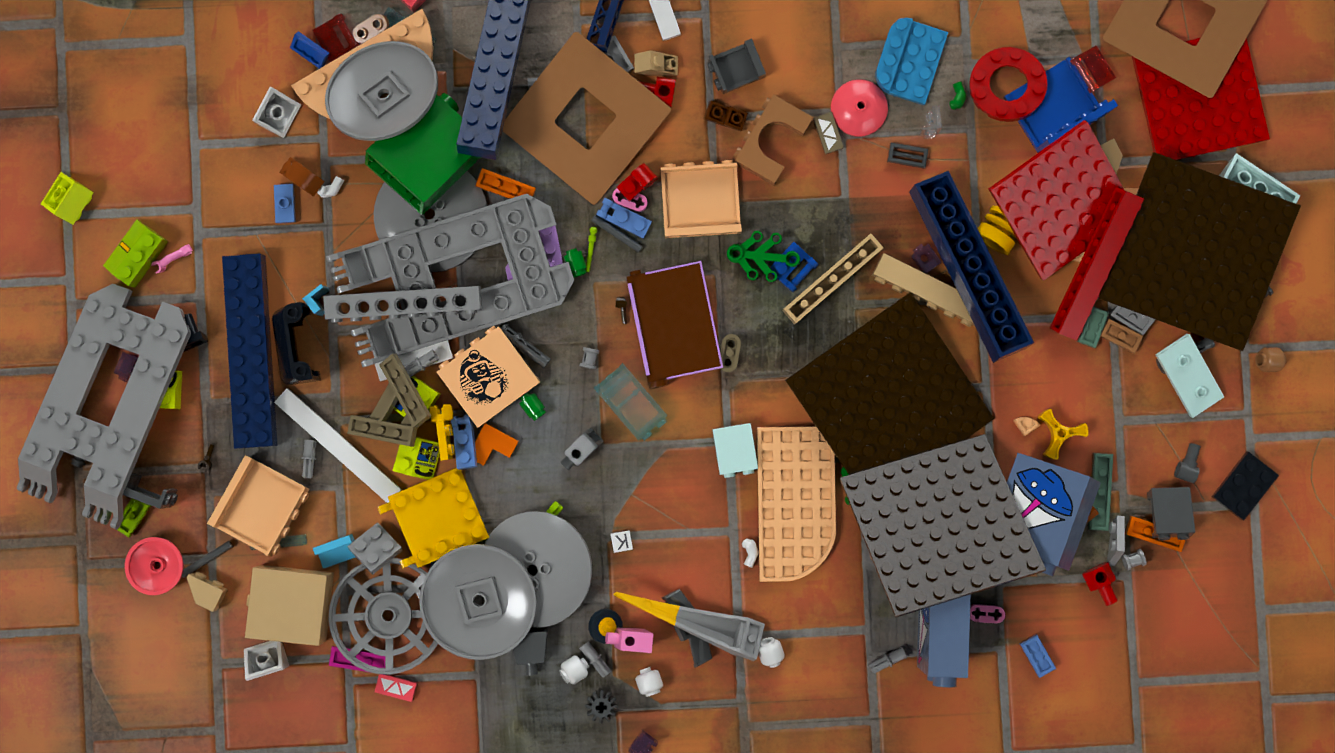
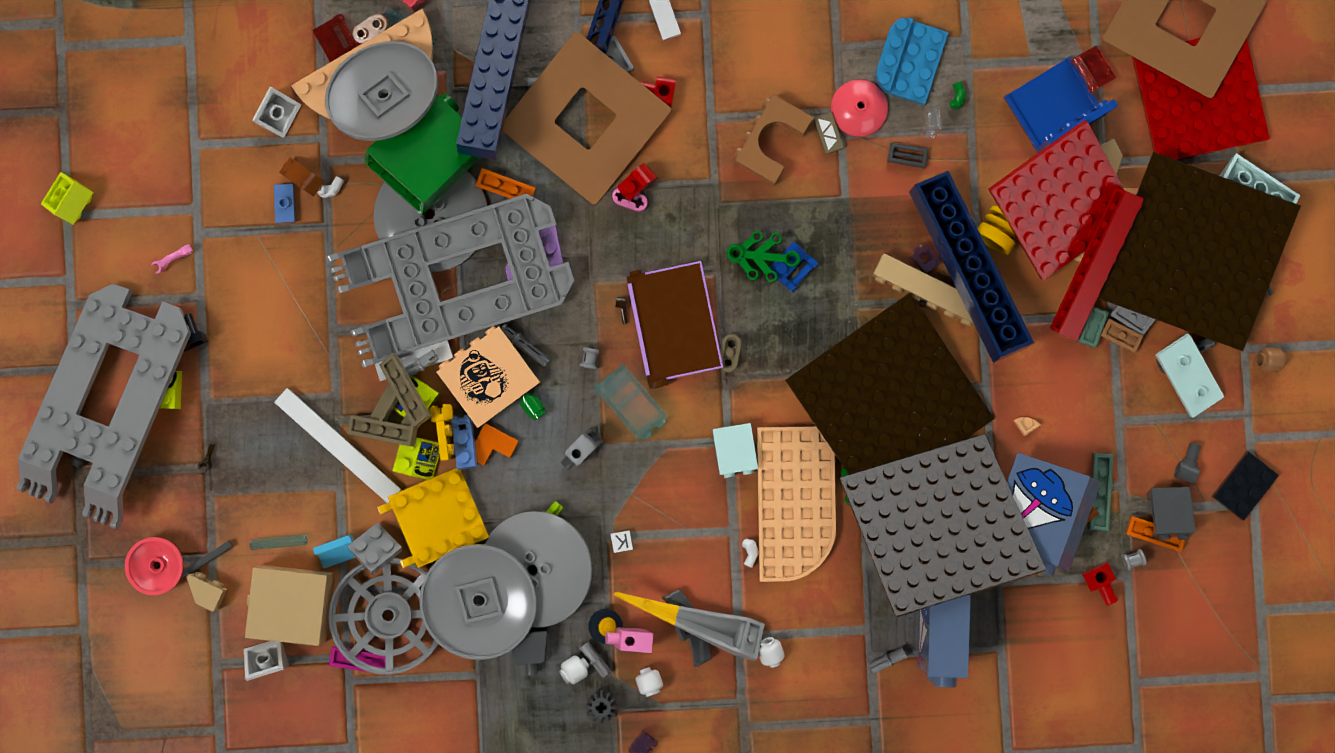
(125, 366): brick -> none
(132, 516): lime plate -> none
(135, 254): lime slope -> none
(161, 501): dark grey panel -> none
(249, 351): dark blue brick -> none
(259, 506): light nougat panel -> none
(290, 368): black windscreen -> none
(308, 457): light grey axle -> none
(309, 50): blue plate -> none
(313, 297): medium azure panel -> none
(333, 303): light grey brick -> none
(396, 687): coral tile -> none
(576, 262): green brick -> none
(592, 238): lime piece -> none
(616, 233): dark grey bar -> none
(624, 218): medium blue plate -> none
(656, 64): tan slope -> none
(700, 199): light nougat panel -> none
(725, 116): reddish brown slope -> none
(736, 67): dark grey panel -> none
(832, 279): tan brick -> none
(987, 618): bright pink beam -> none
(1002, 109): red plate -> none
(1037, 656): medium blue plate -> none
(1059, 433): yellow piece -> none
(1117, 540): light grey wing -> none

